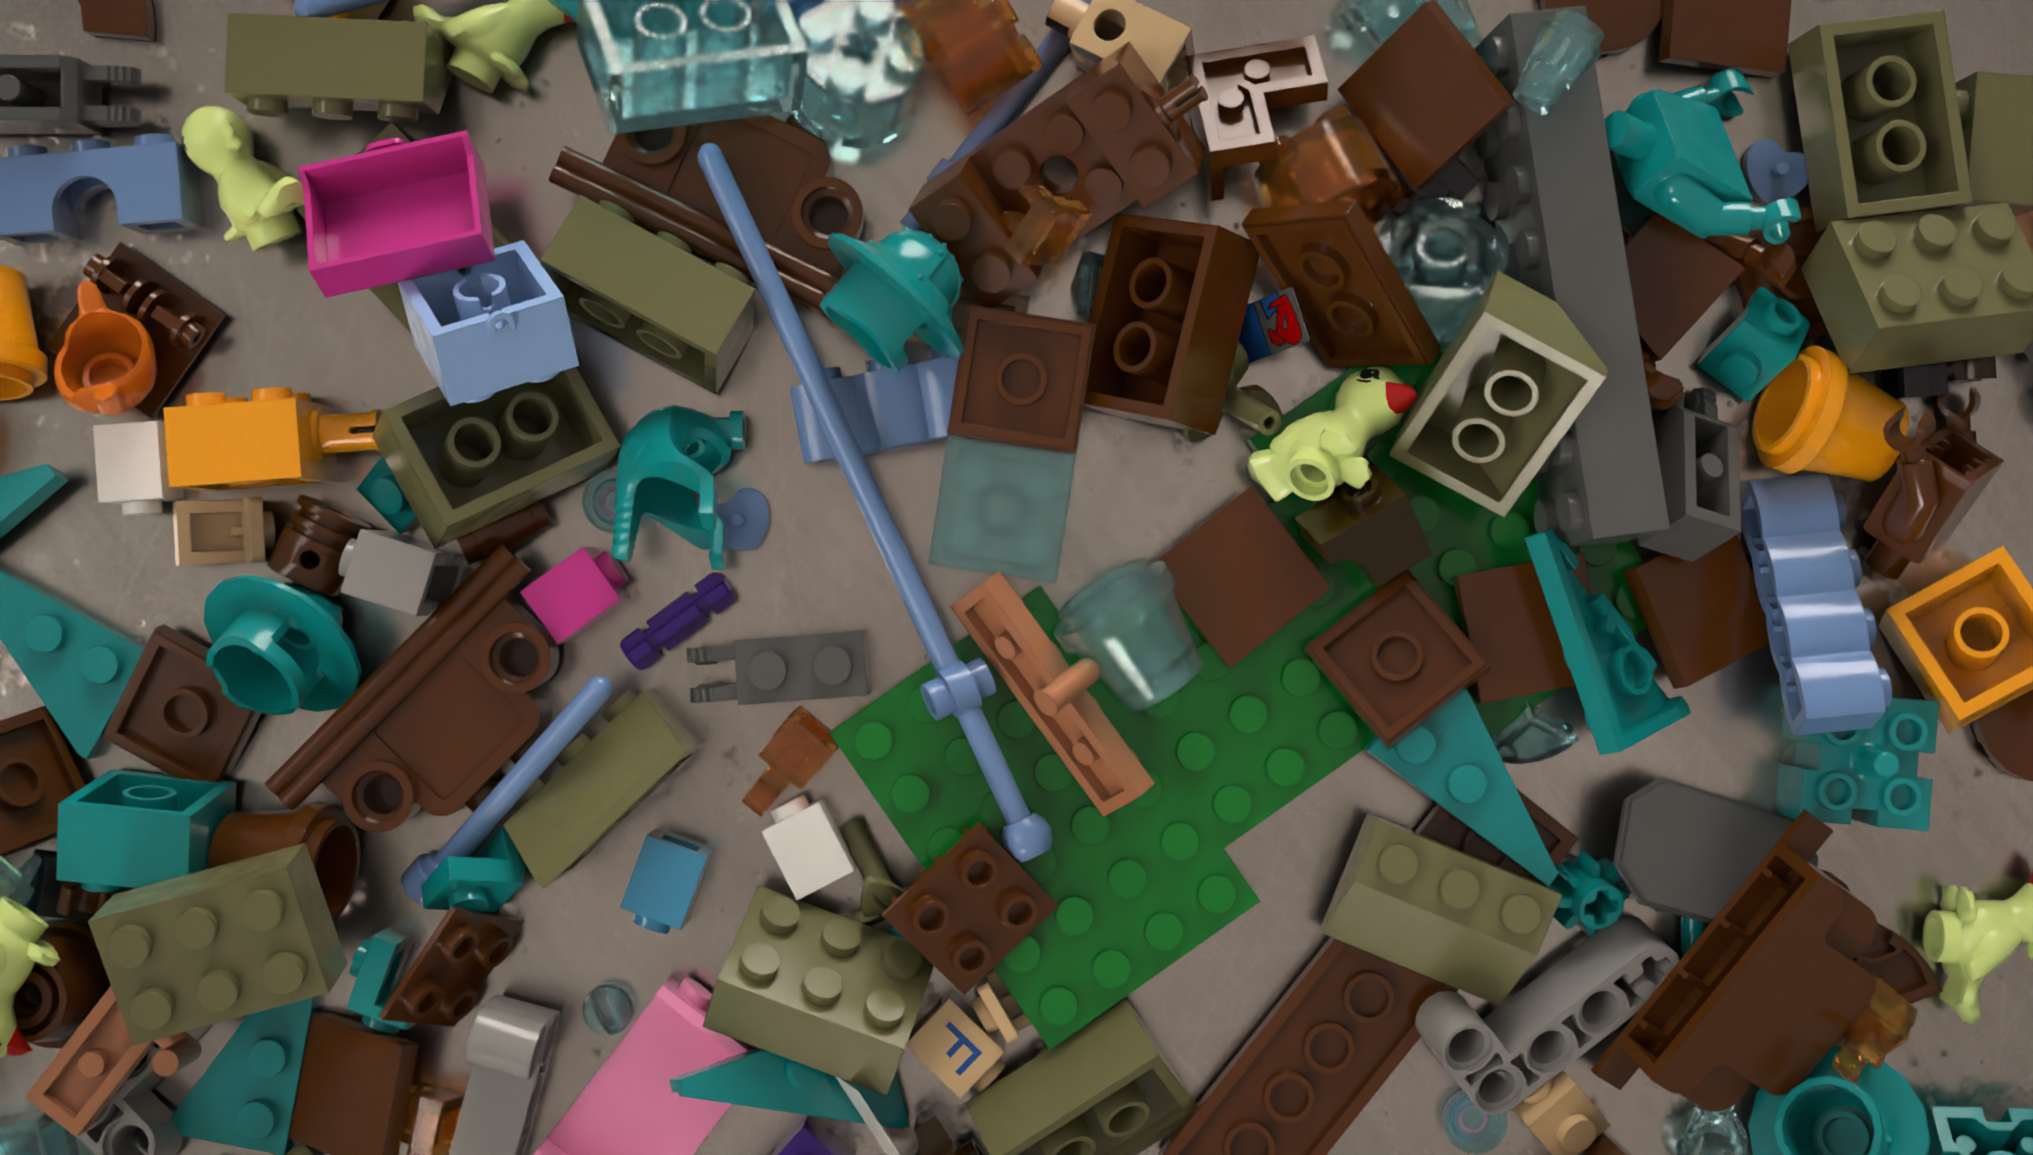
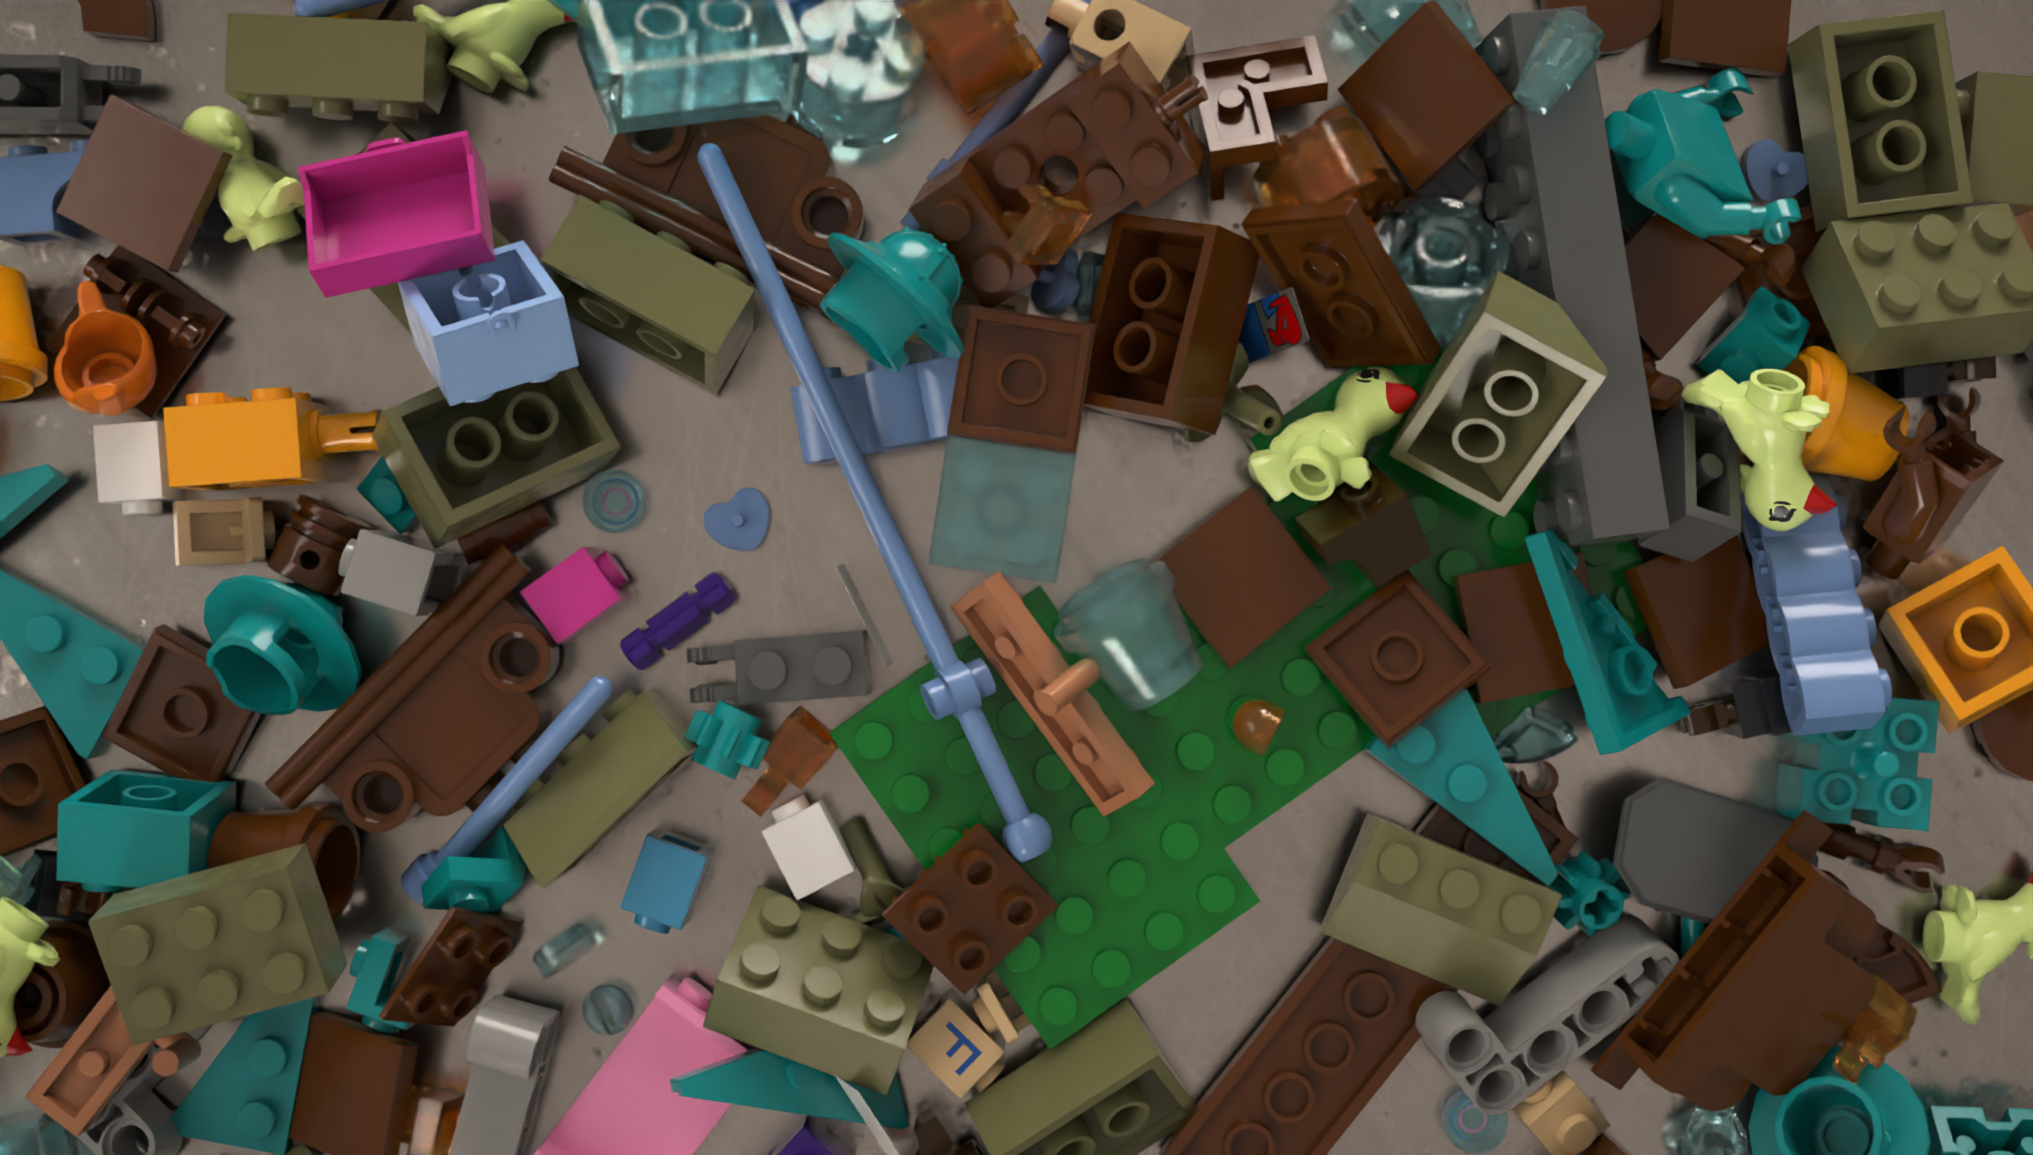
(144, 183): none -> reddish brown tile
(564, 950): none -> clear light blue tile
(660, 469): teal piece -> none
(726, 739): none -> teal gear
(863, 613): none -> white sticker
(1057, 284): none -> medium blue piece
(1257, 724): none -> clear orange hinge
(1545, 798): none -> reddish brown hand
(1749, 706): none -> black piece
(1770, 427): none -> yellowish green animal
(1882, 855): none -> reddish brown piece

